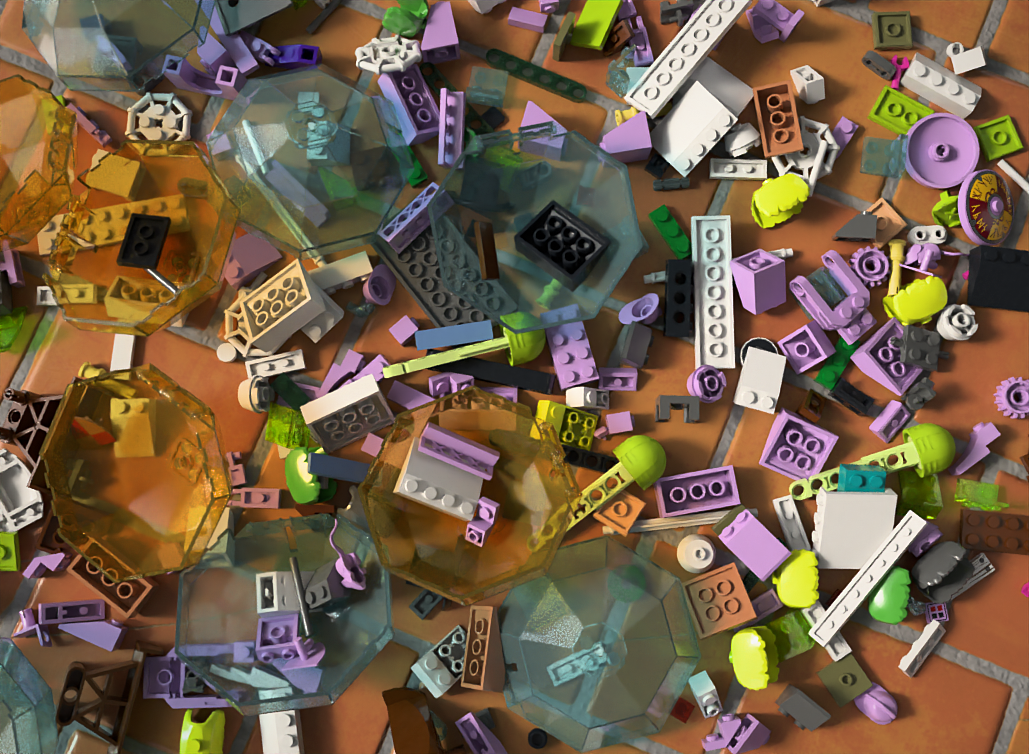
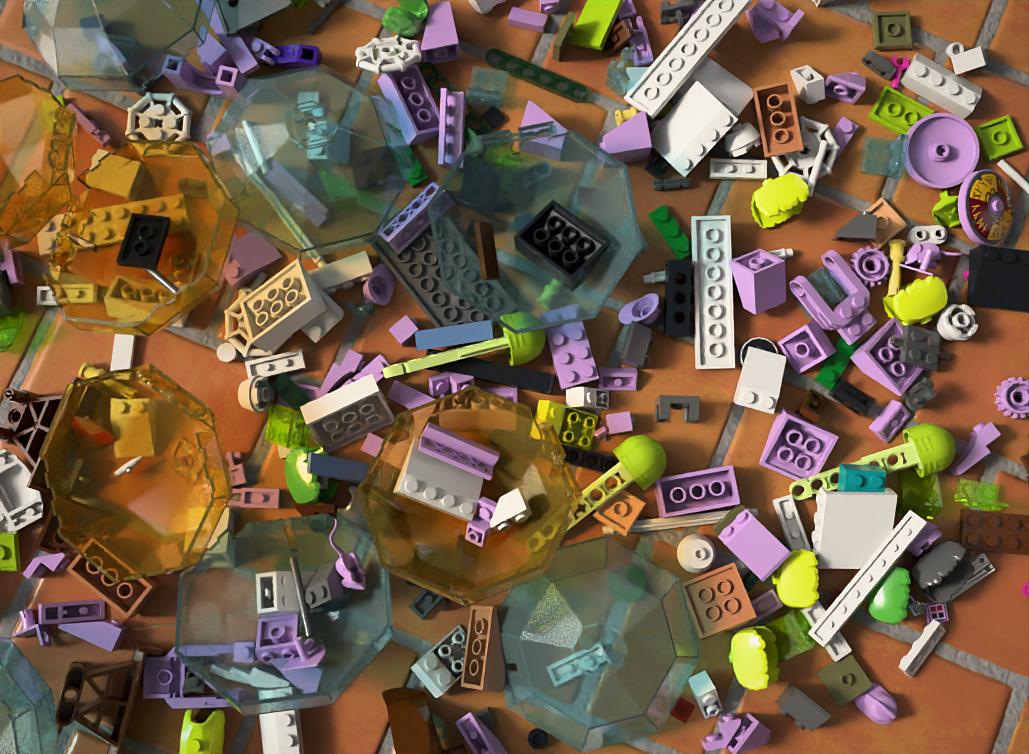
(127, 468): none -> white helmet
(509, 510): none -> white slope
(706, 383): lavender cone -> none
(845, 86): none -> lavender slope

